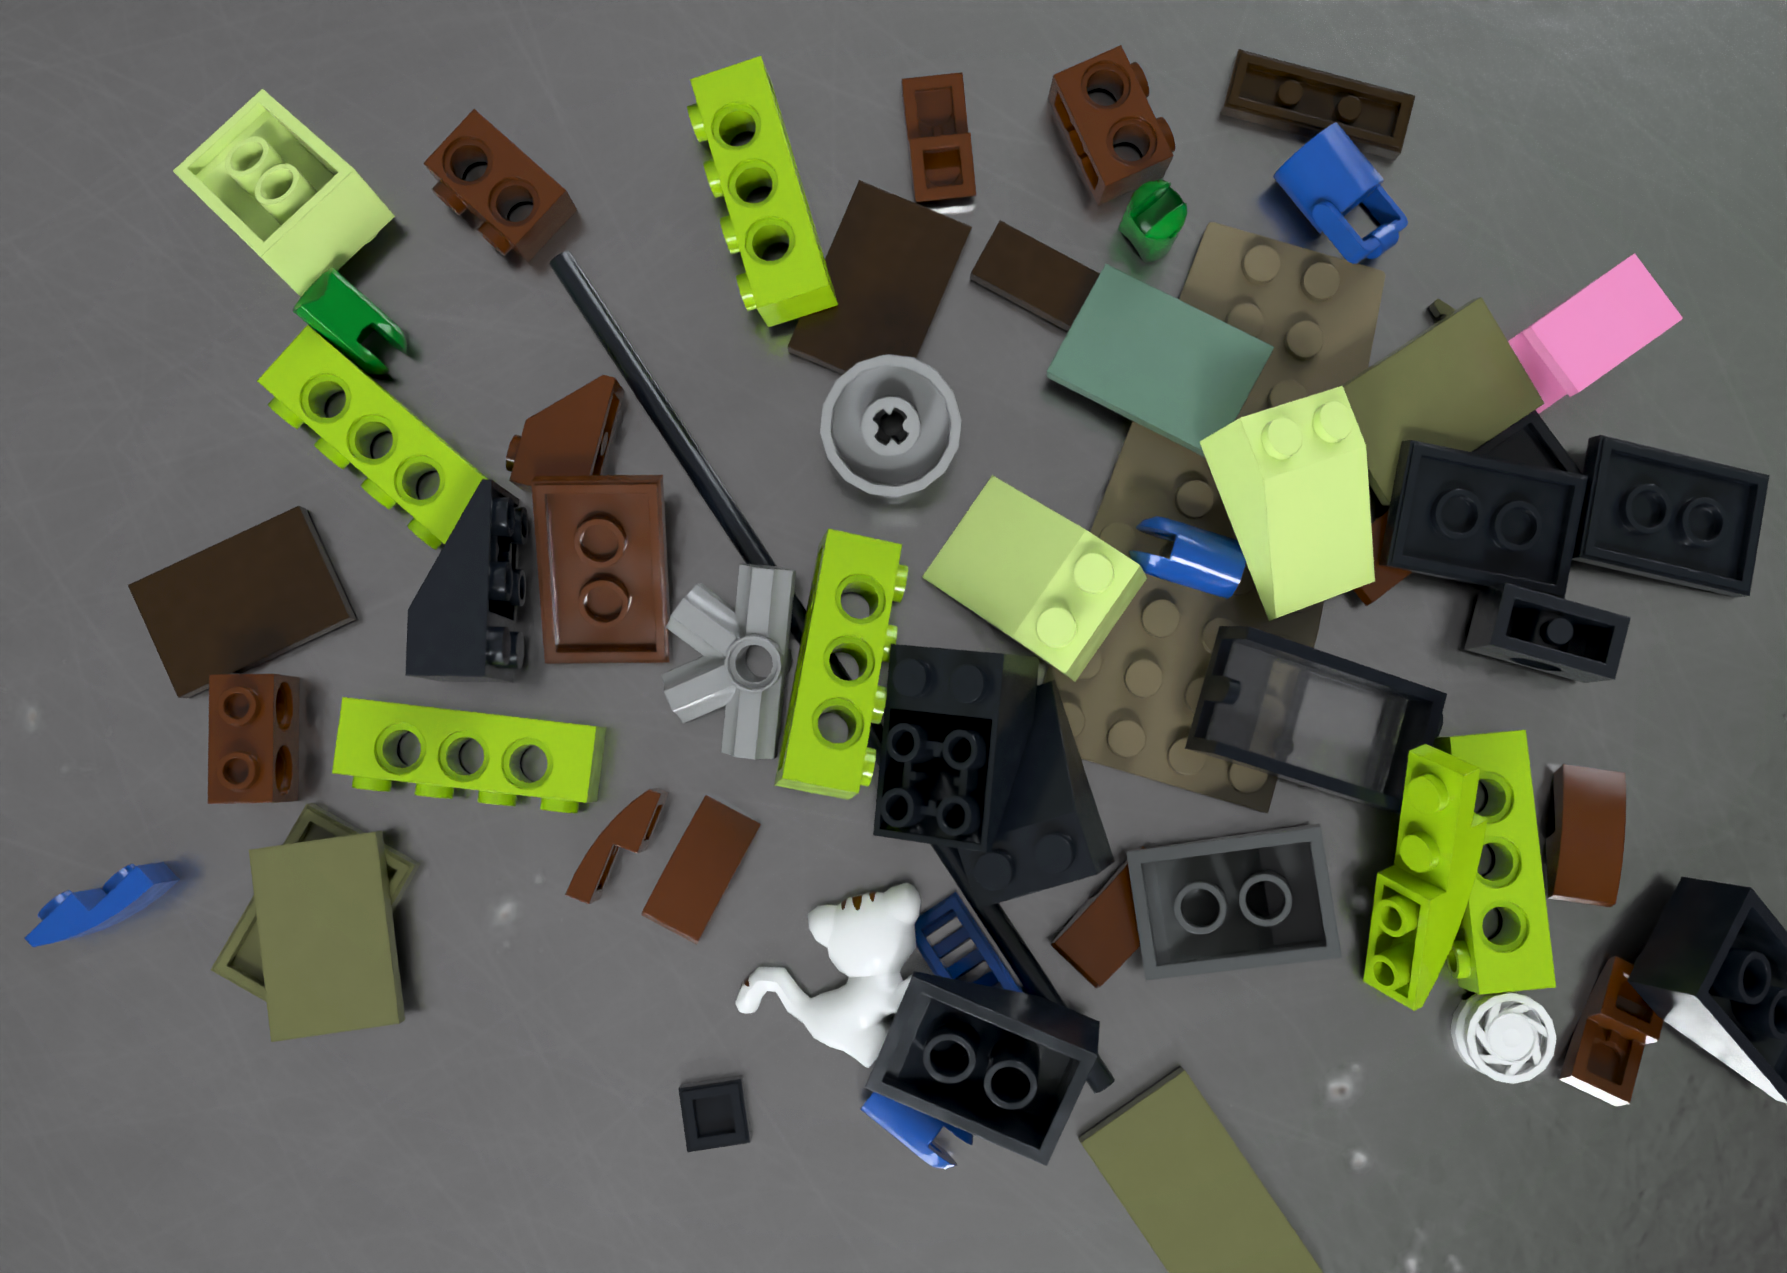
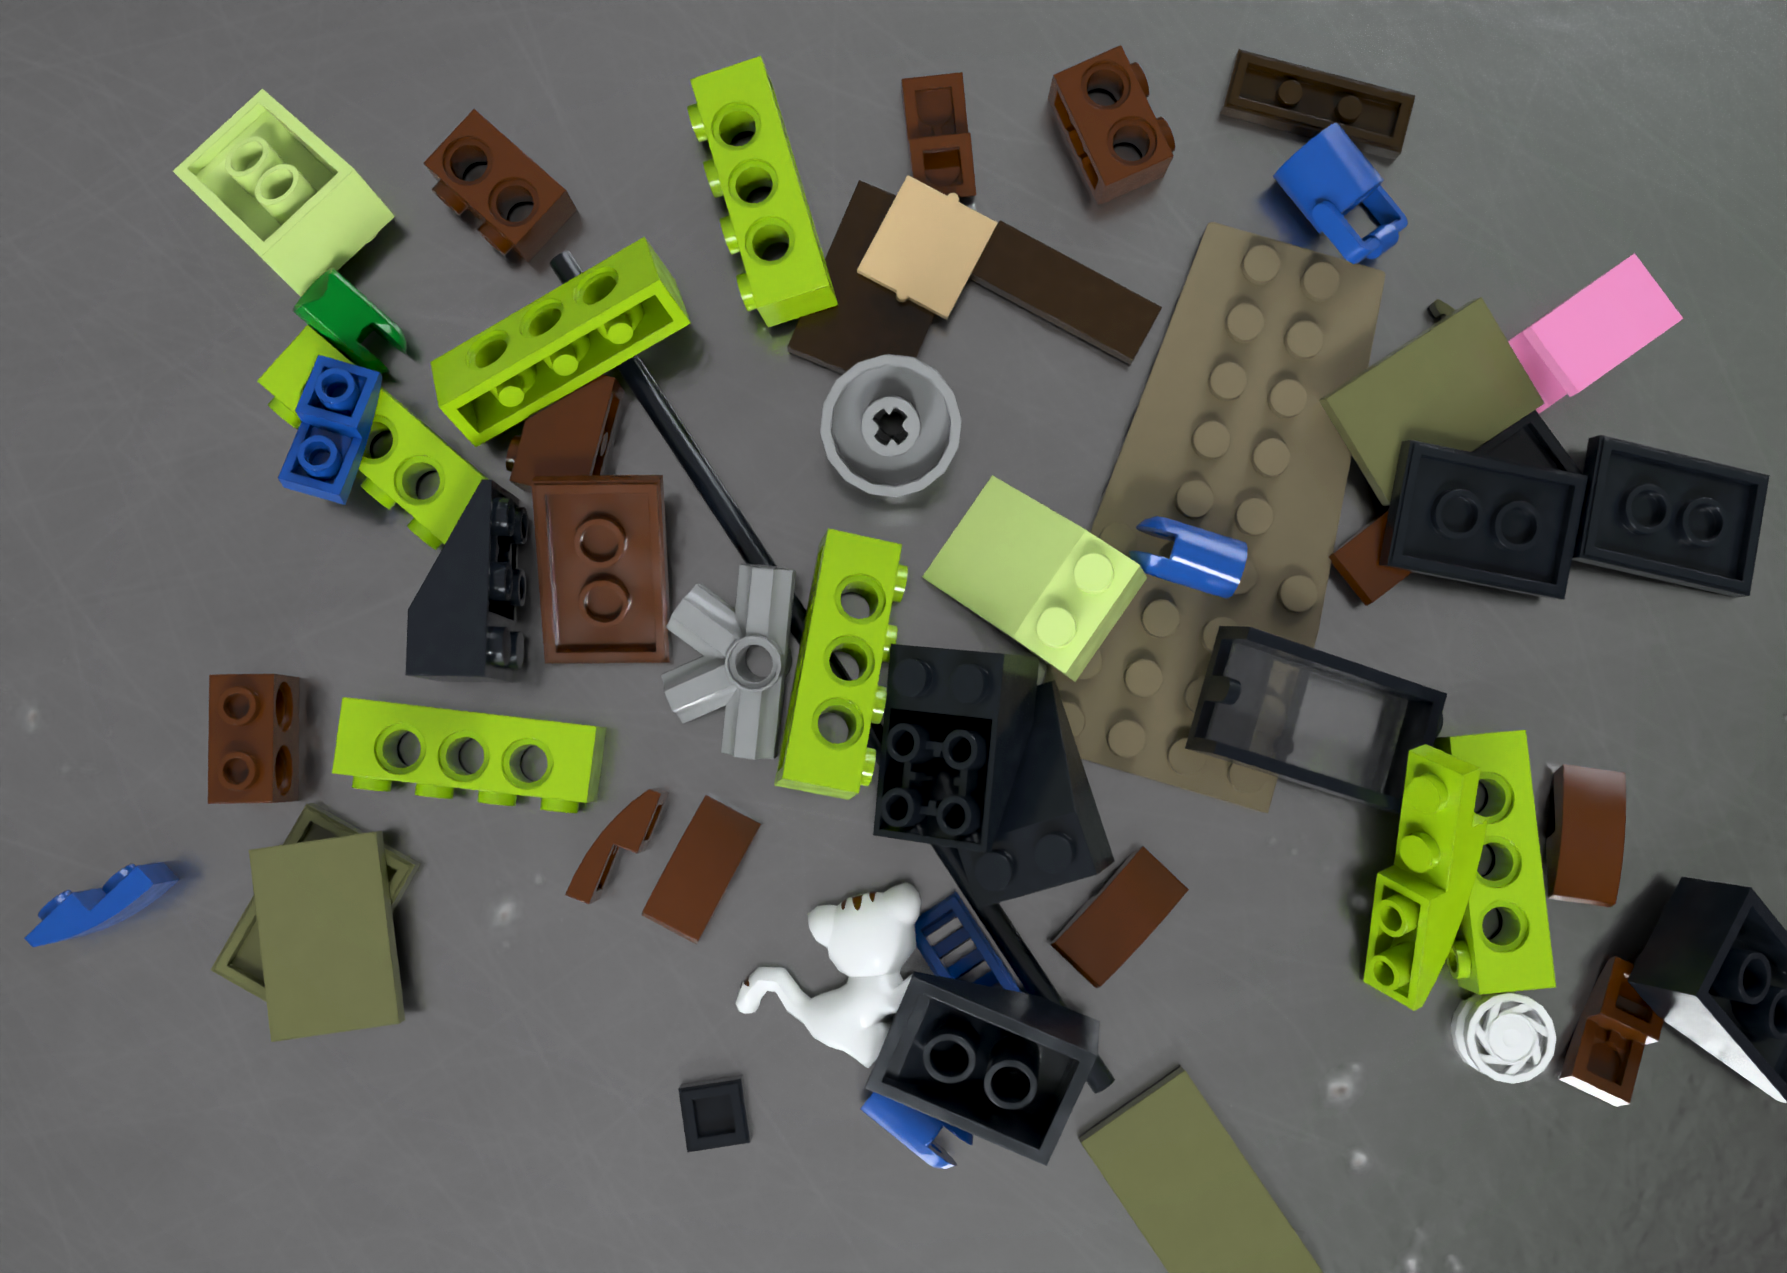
(242, 601): dark brown tile -> none
(333, 429): none -> blue slope
(559, 343): none -> lime brick
(927, 247): none -> tan piece
(1153, 219): green piece -> none
(1158, 360): sand green tile -> none
(1234, 903): dark grey slope -> none
(1297, 499): yellowish green slope -> none
(1547, 633): black brick -> none

